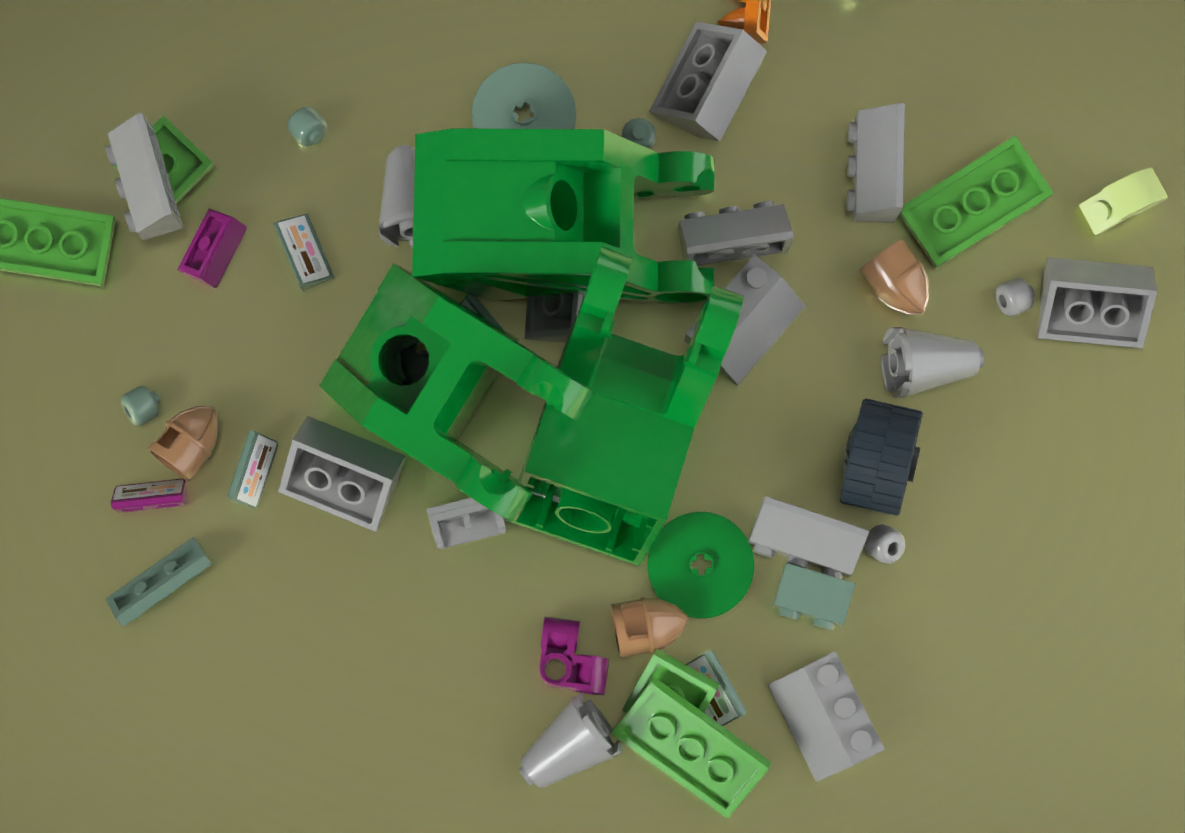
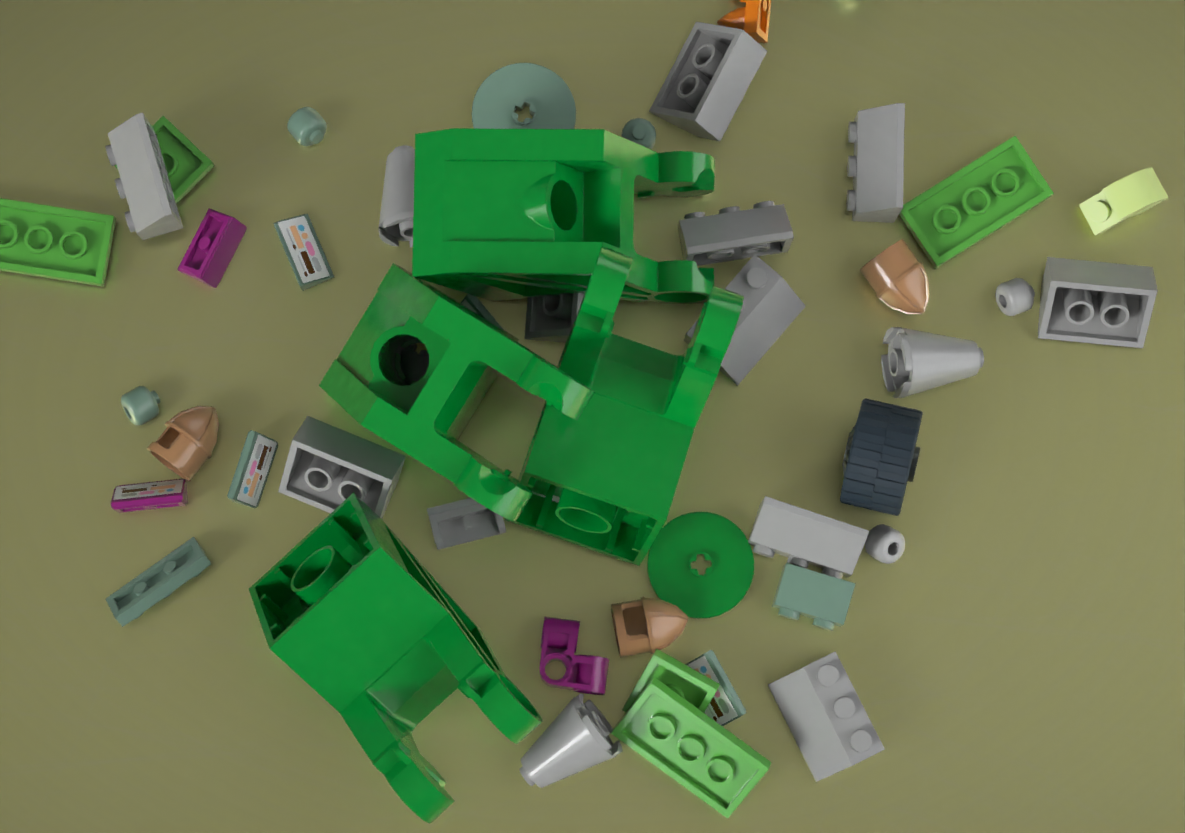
(382, 645): none -> green piece

